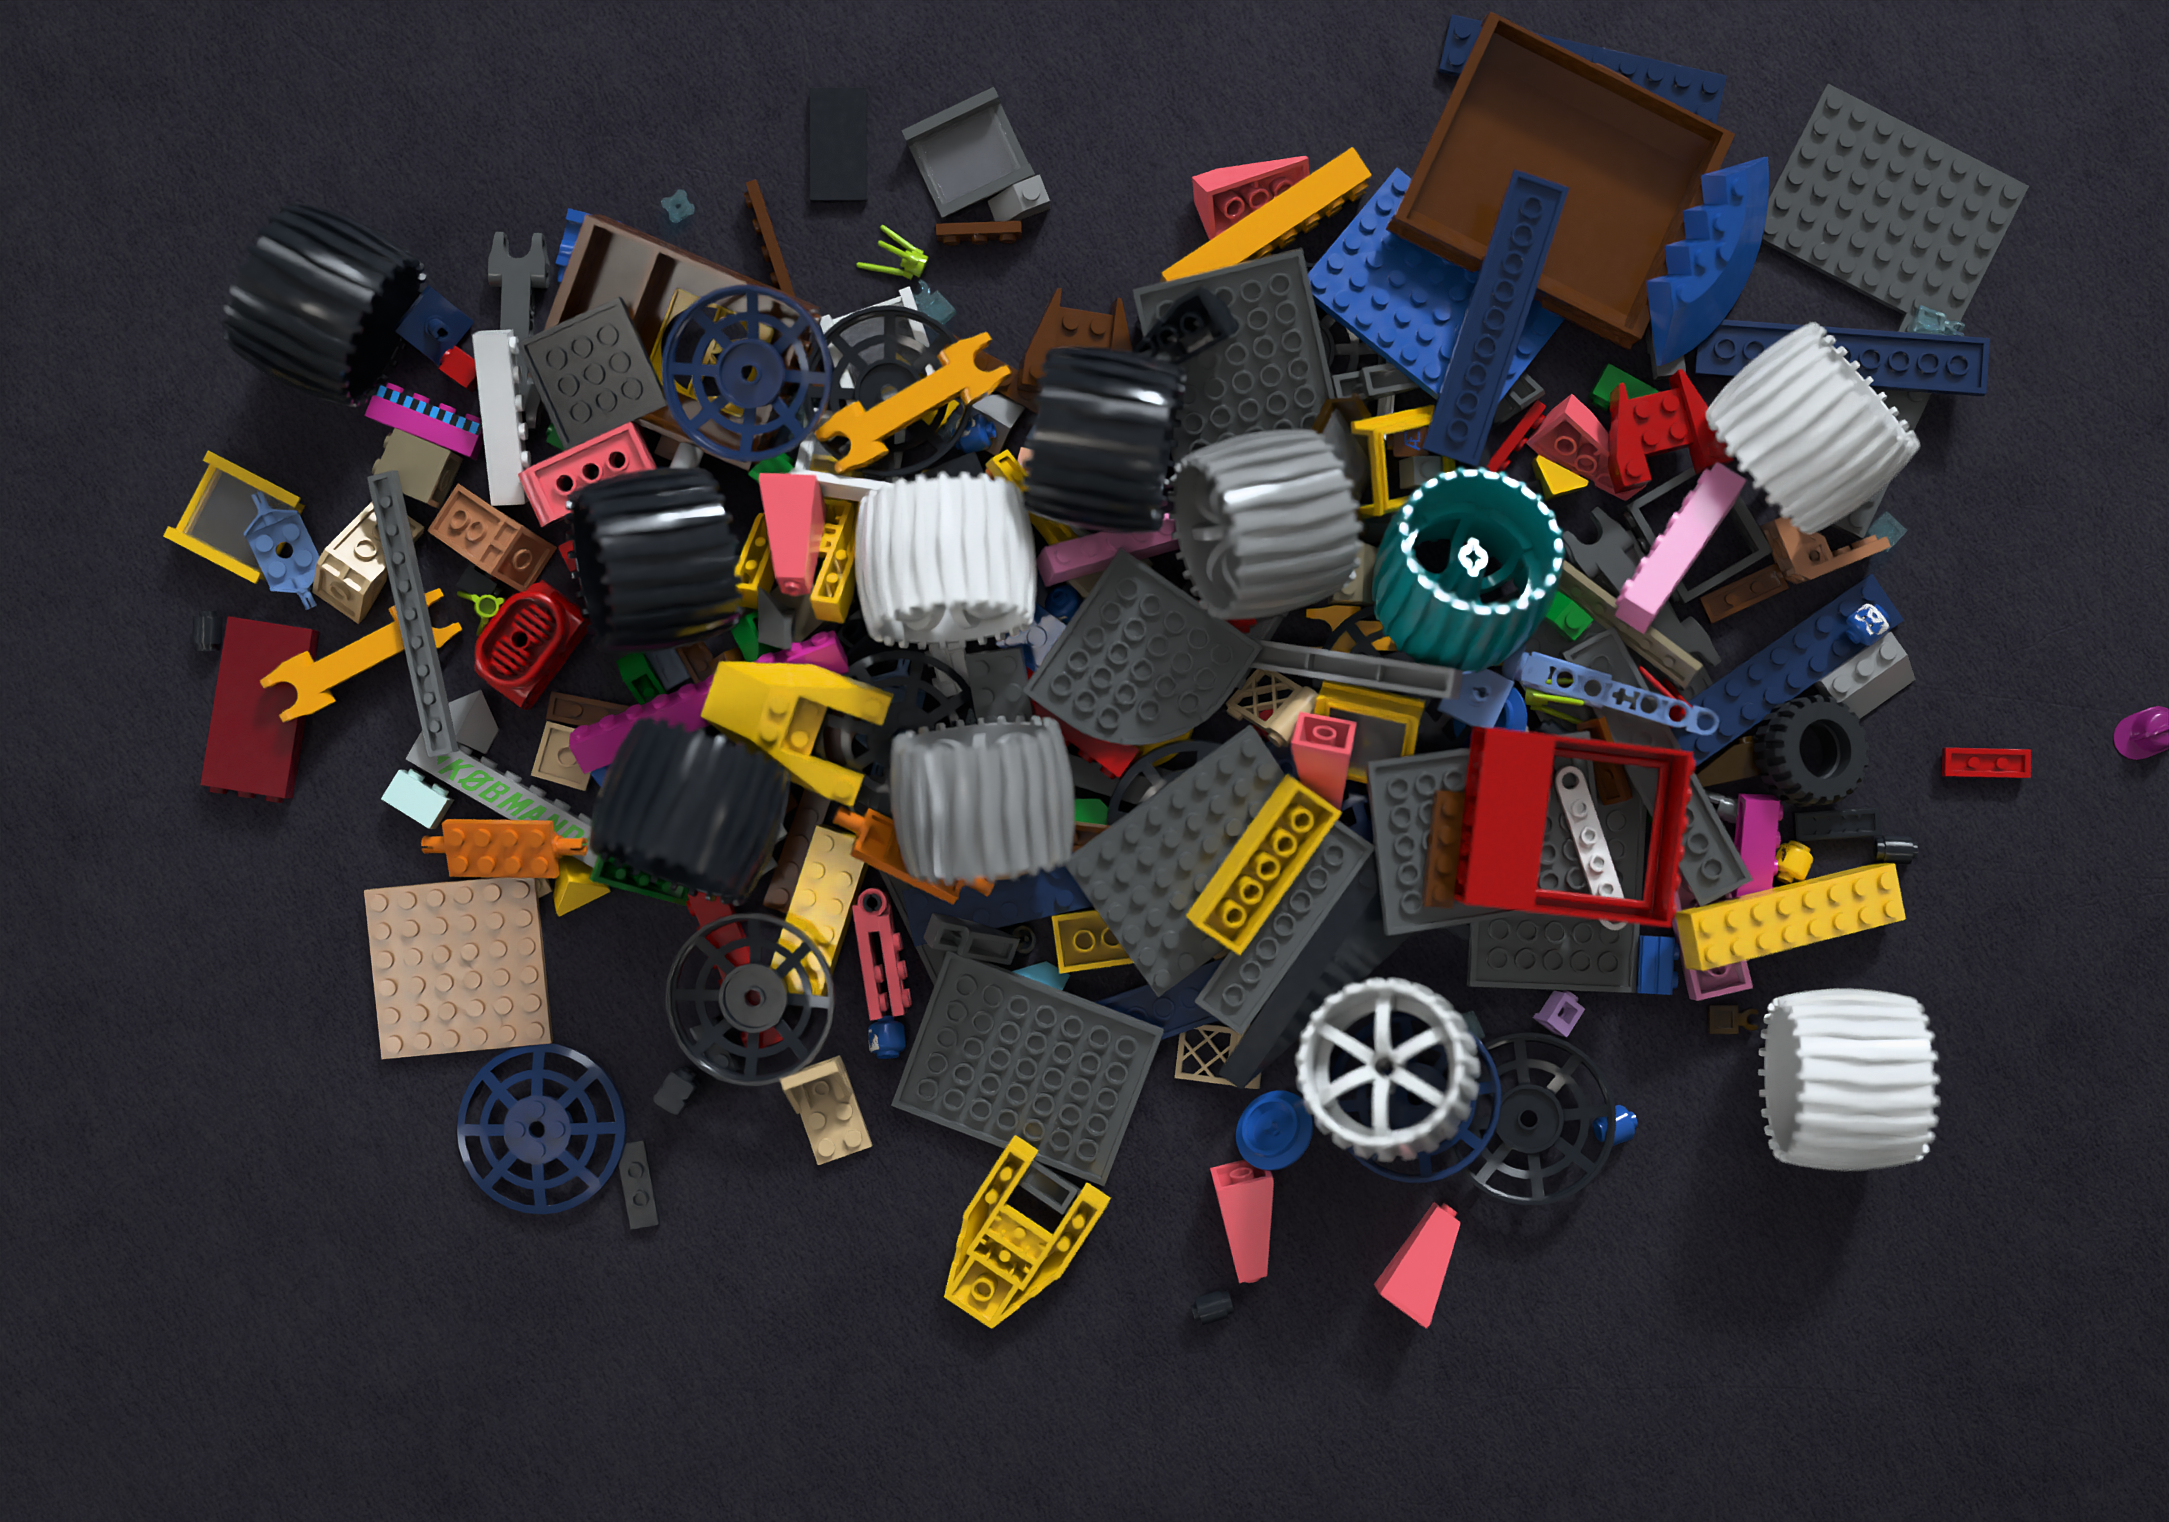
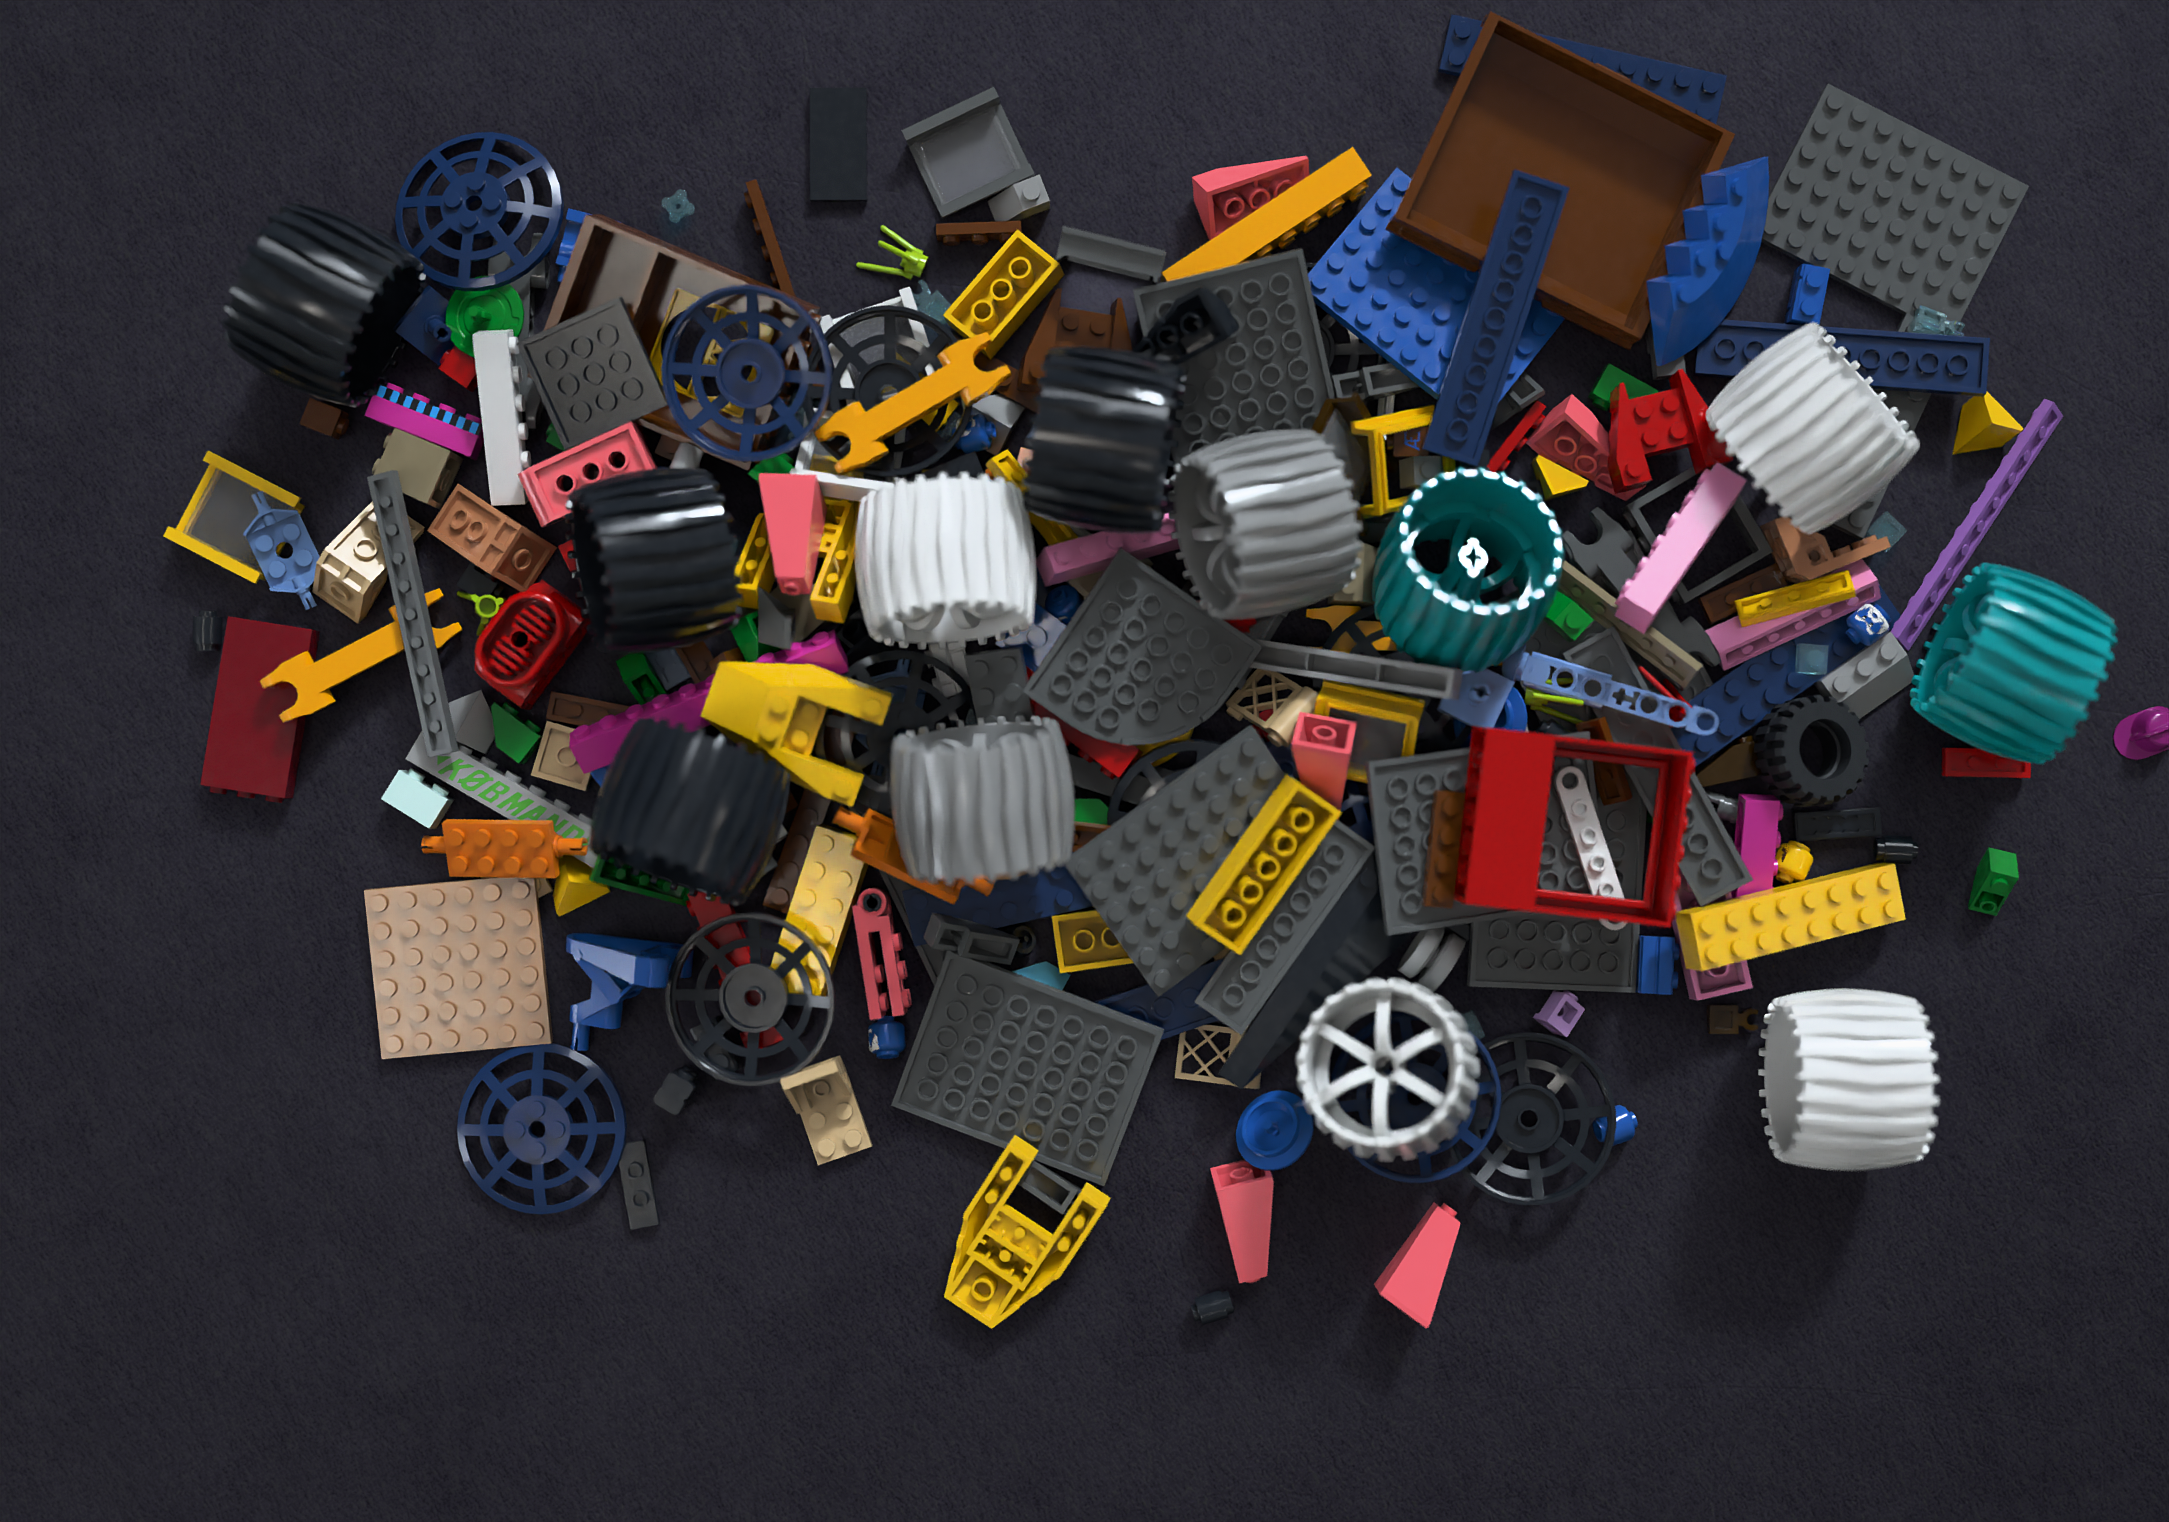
(325, 419): none -> reddish brown brick
(483, 311): none -> green piece
(485, 220): none -> dark blue dish
(514, 735): none -> green slope
(629, 967): none -> blue connector
(1004, 292): none -> yellow brick
(1110, 254): none -> dark grey piece
(1431, 956): none -> light grey wheel
(1741, 643): none -> bright pink brick
(1795, 598): none -> yellow tile
(1807, 295): none -> blue brick
(1811, 659): none -> clear light blue plate
(1976, 523): none -> medium lavender plate
(1984, 425): none -> yellow slope
(1993, 881): none -> green slope
(2013, 664): none -> teal wheel

